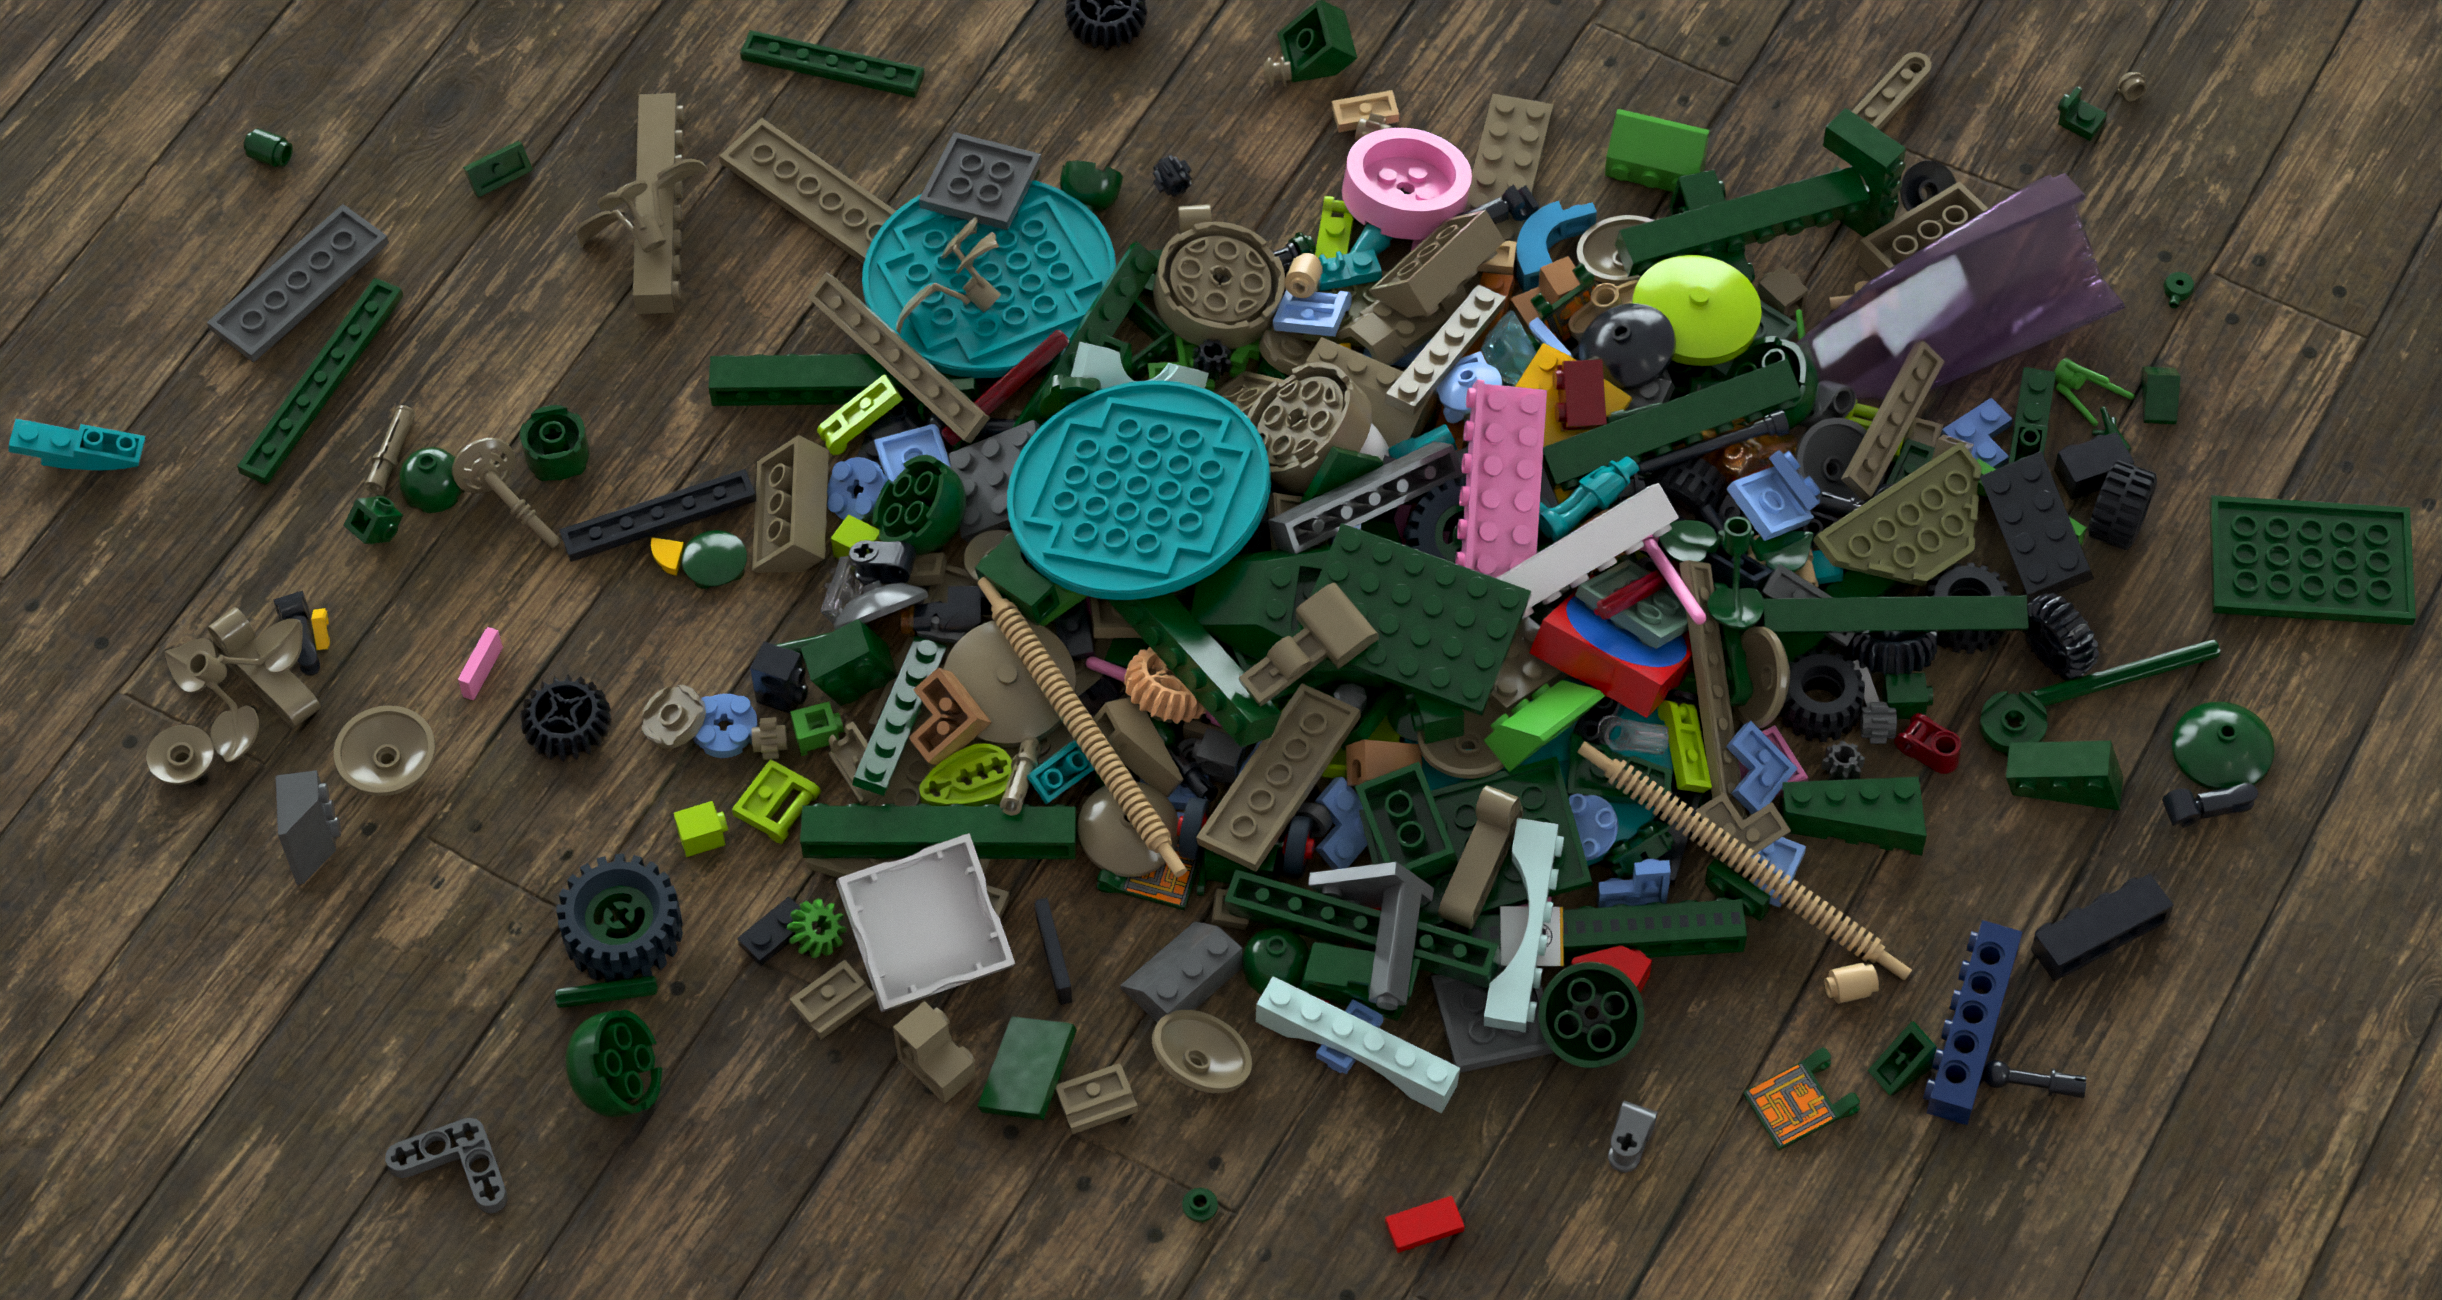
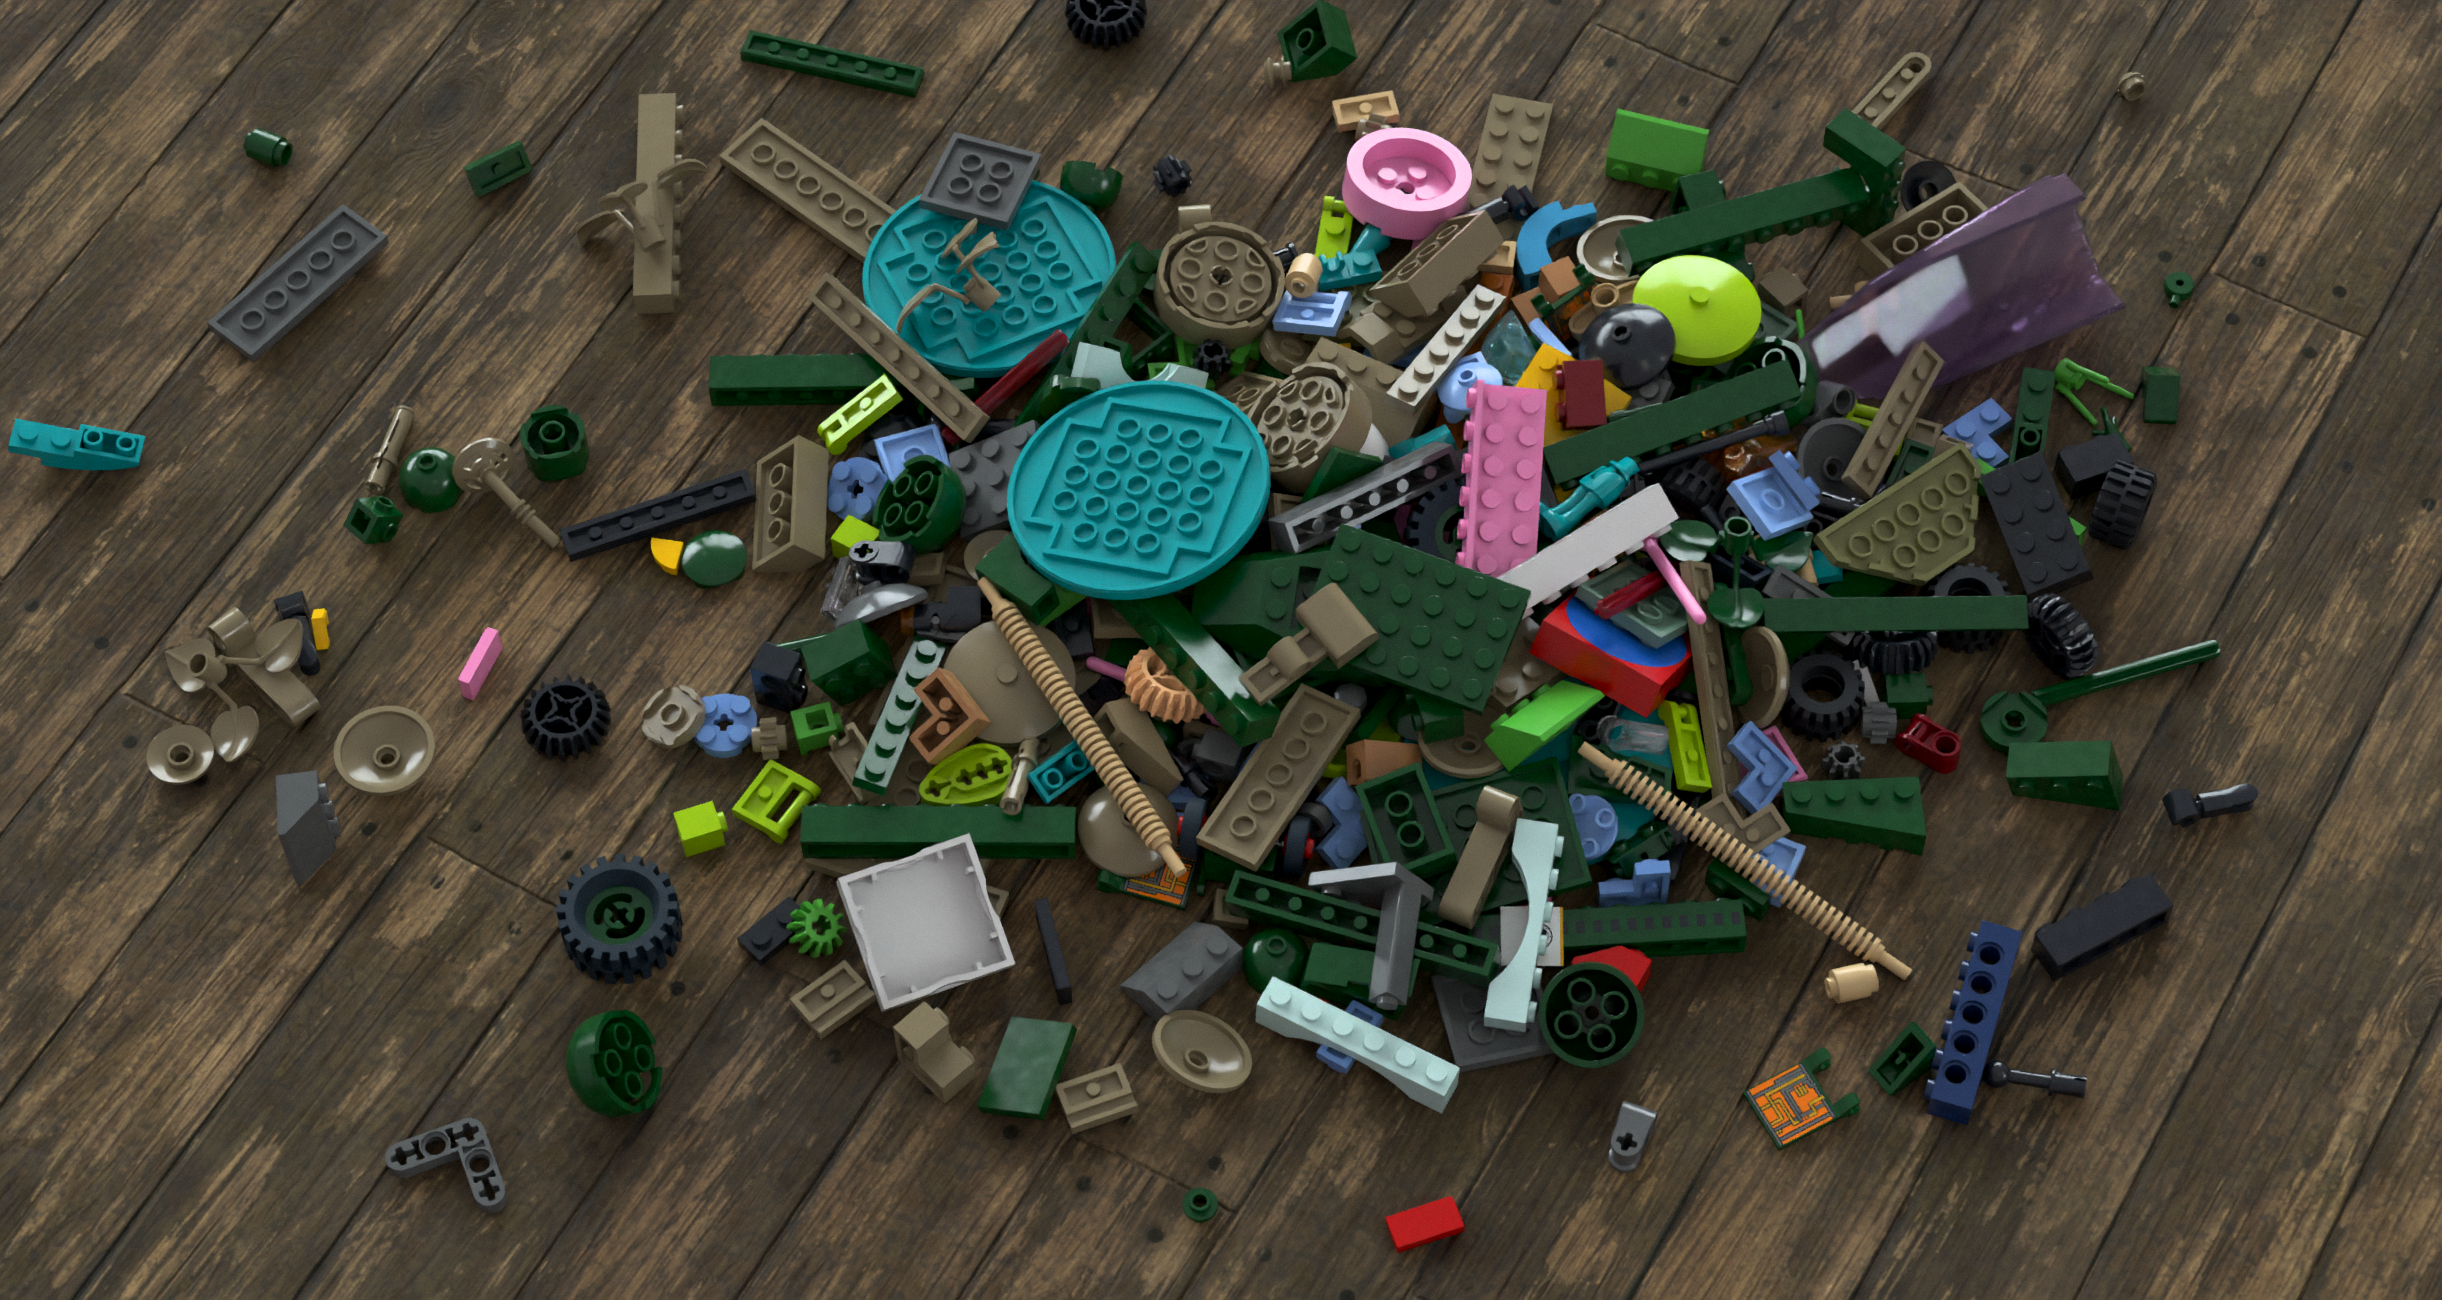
(320, 381): dark green plate -> none
(606, 991): dark green axle -> none
(1303, 243): dark green plate -> none
(2079, 115): dark green bracket -> none
(2220, 760): dark green dish -> none
(2311, 560): dark green plate -> none

